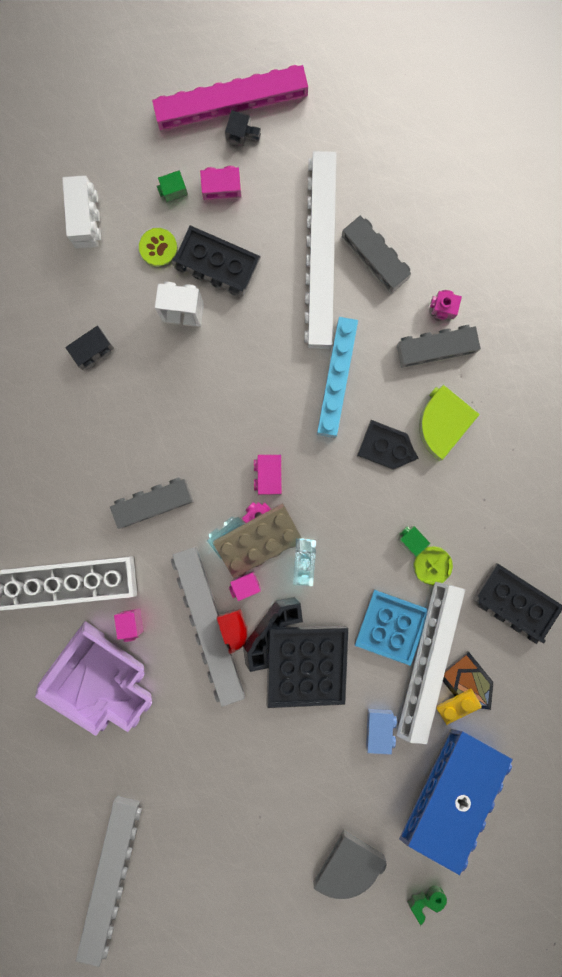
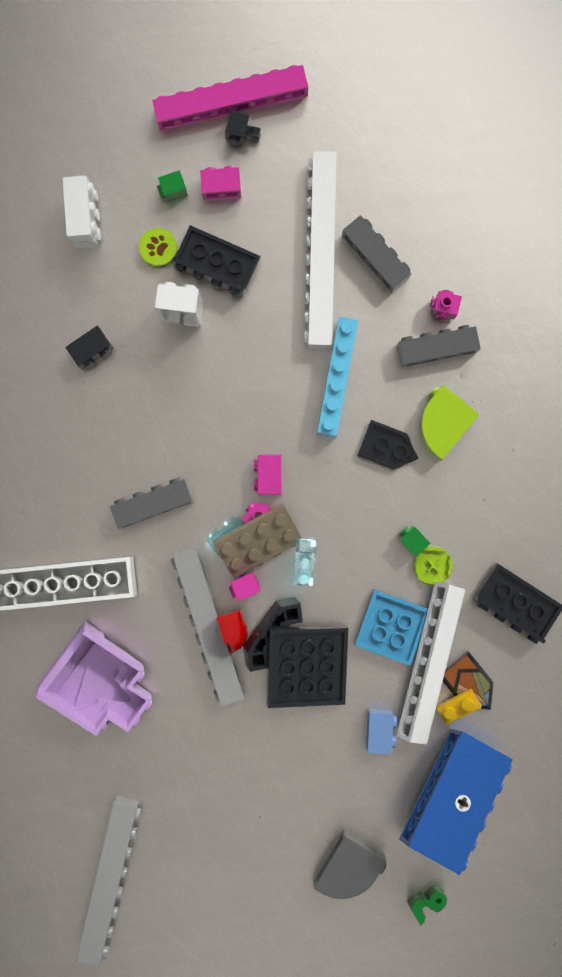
(128, 624): dark pink brick -> none

